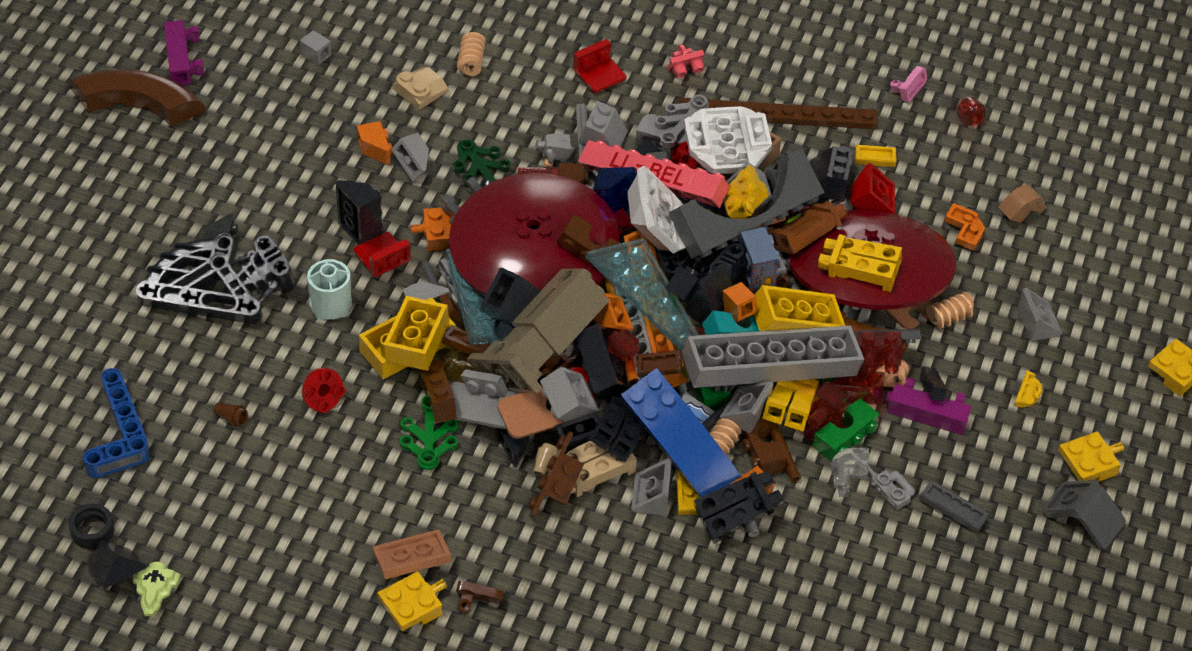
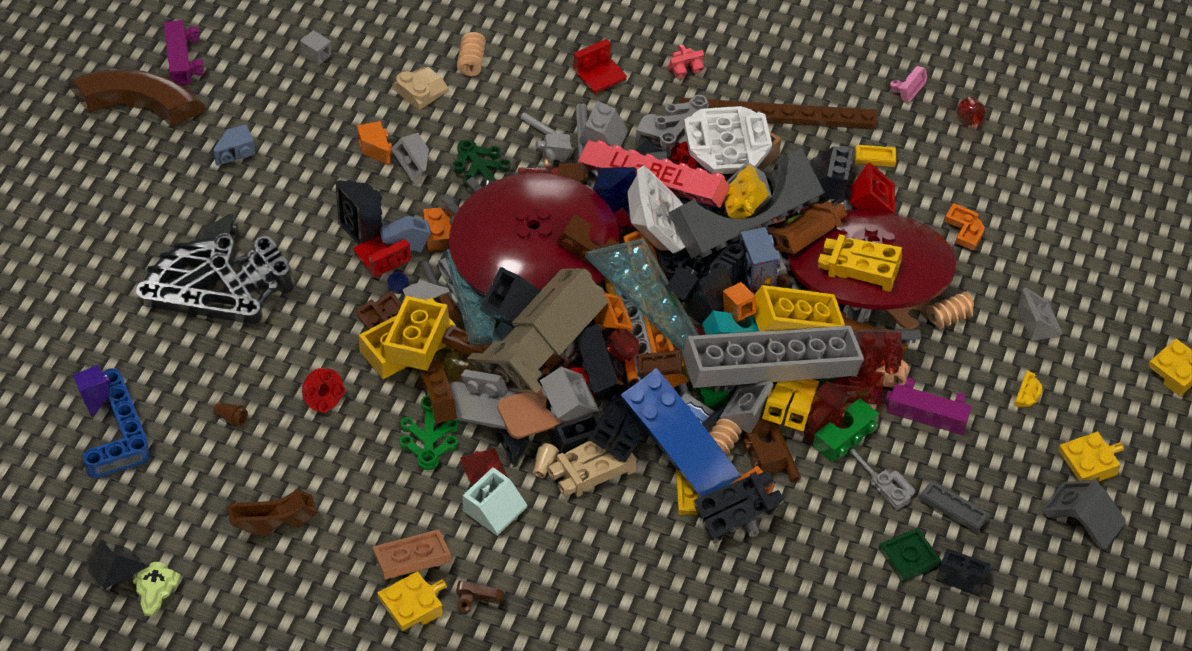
(86, 512): black tyre -> none
(93, 387): none -> dark purple slope
(234, 145): none -> sand blue slope
(265, 516): none -> reddish brown arch
(329, 289): light aqua cylinder -> none
(377, 312): none -> reddish brown slope
(397, 282): none -> clear blue tile
(412, 229): none -> sand blue slope
(480, 463): none -> clear red piece
(493, 501): none -> light aqua slope
(537, 124): none -> light grey bar
(560, 478): reddish brown bracket -> none
(652, 489): light grey slope -> none
(849, 464): clear brick -> none
(910, 555): none -> dark green tile
(933, 383): black piece -> none
(963, 572): none -> black hinge
(1021, 203): medium nougat brick -> none

